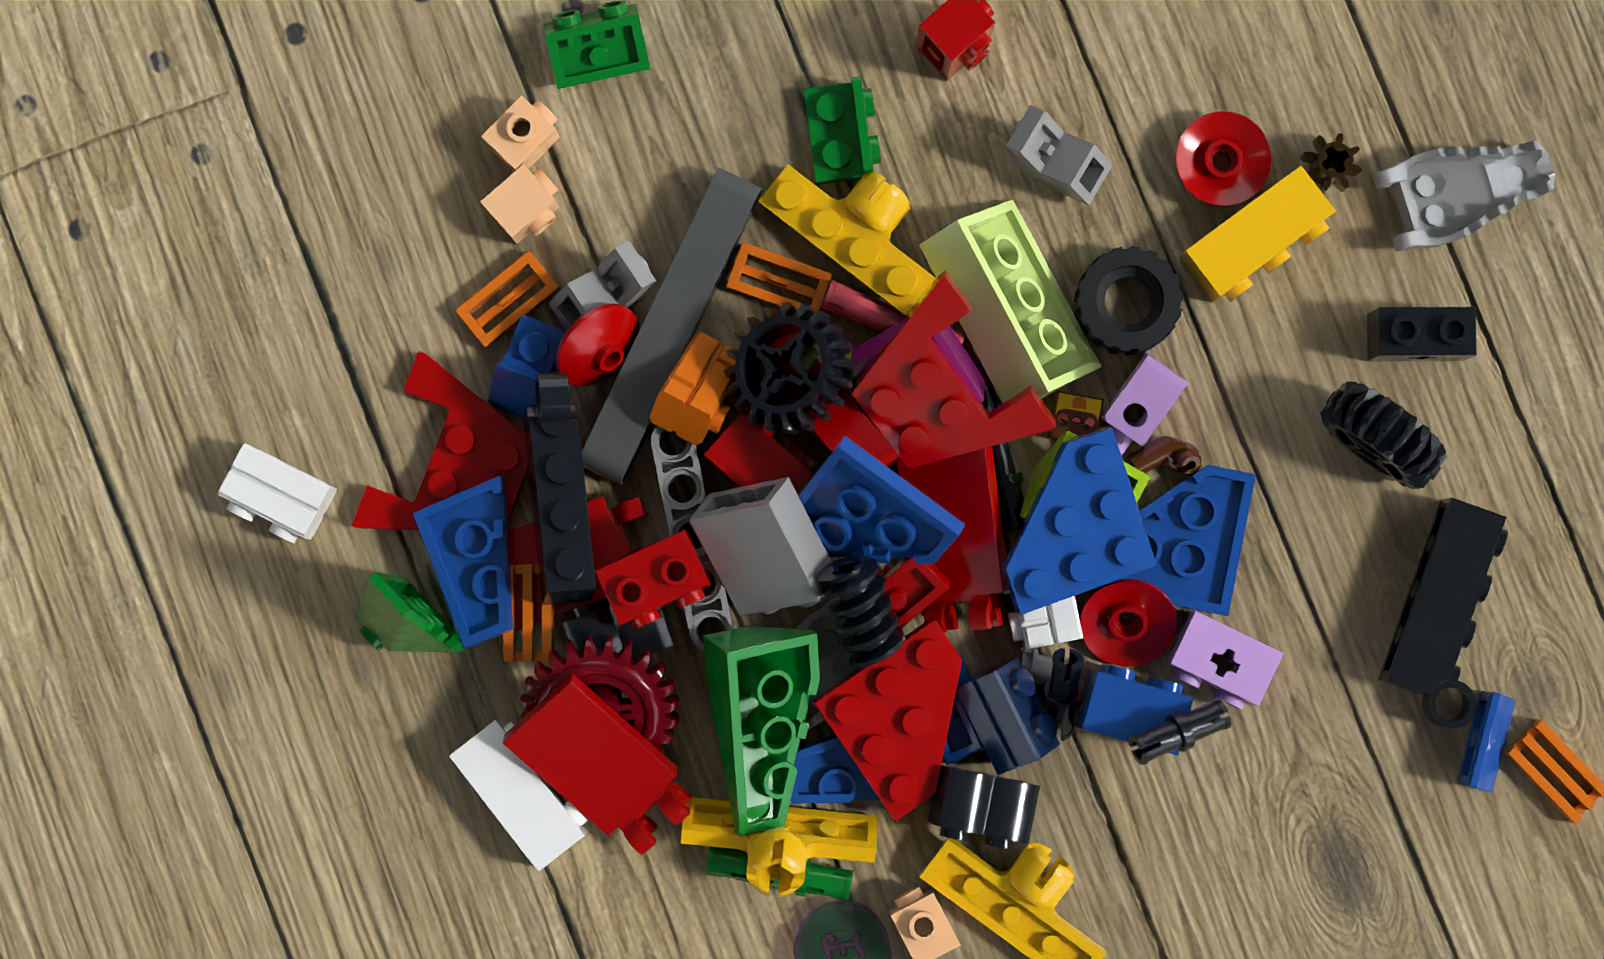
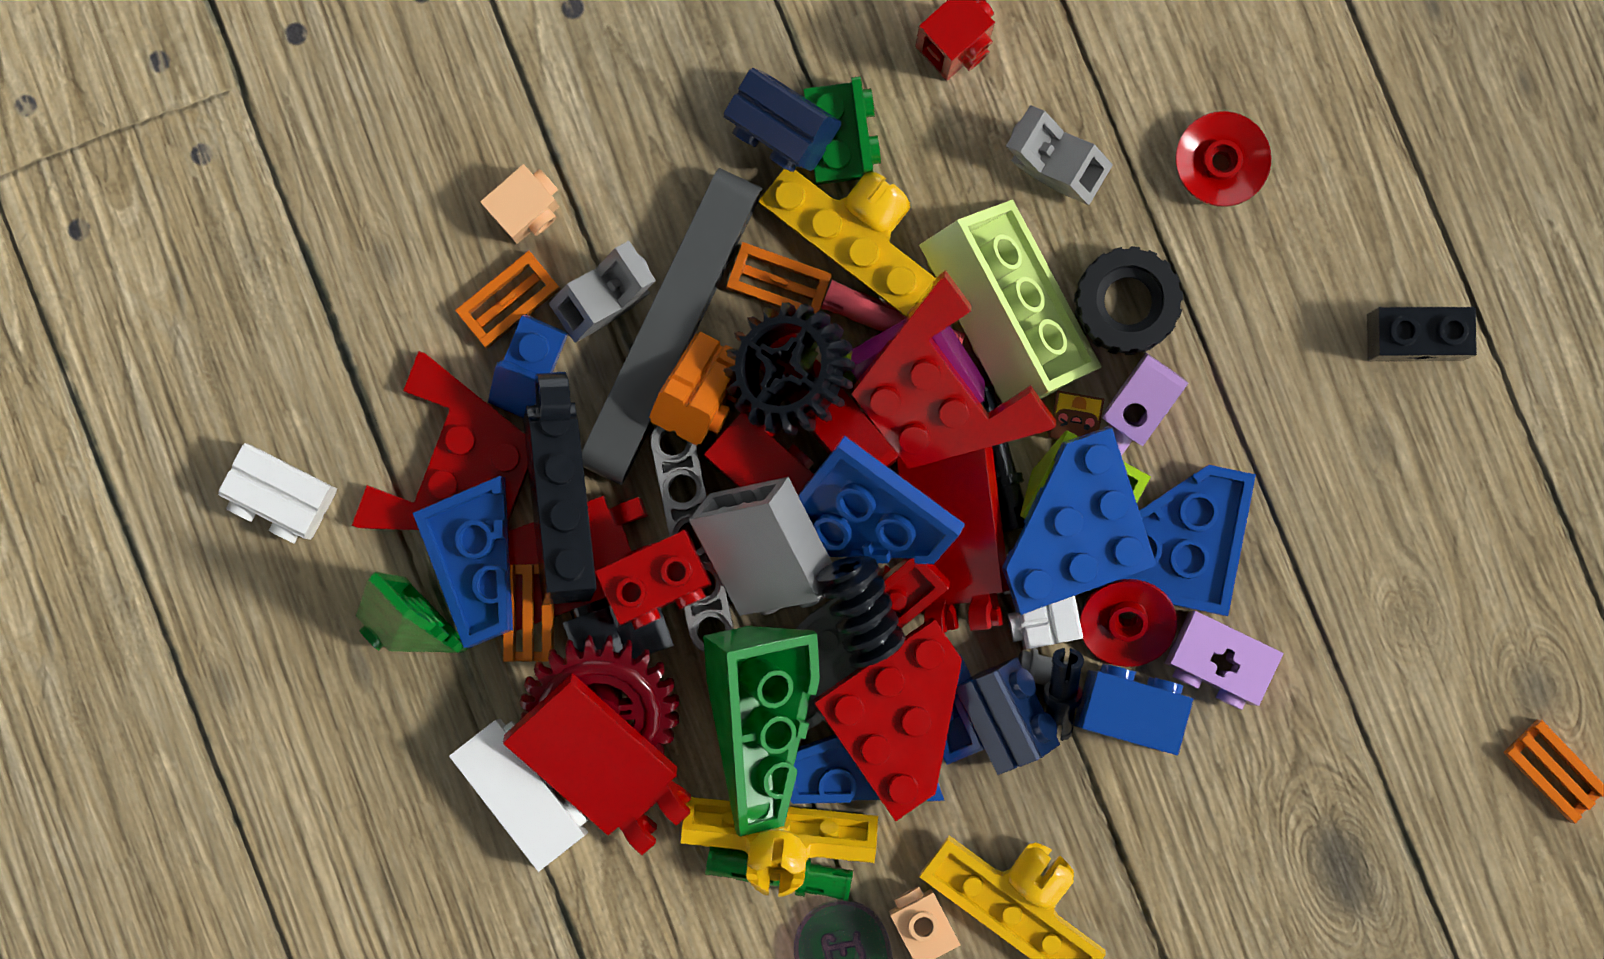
(522, 133): light nougat brick -> none
(596, 44): green bracket -> none
(597, 344): red dish -> none
(781, 120): none -> dark blue brick
(983, 806): black brick -> none
(1168, 453): reddish brown arm -> none
(1179, 731): black pin -> none
(1259, 236): yellow brick -> none
(1332, 150): dark brown gear -> none
(1383, 435): black gear -> none
(1441, 606): black hinge -> none
(1459, 190): light grey animal -> none
(1486, 741): blue slope -> none

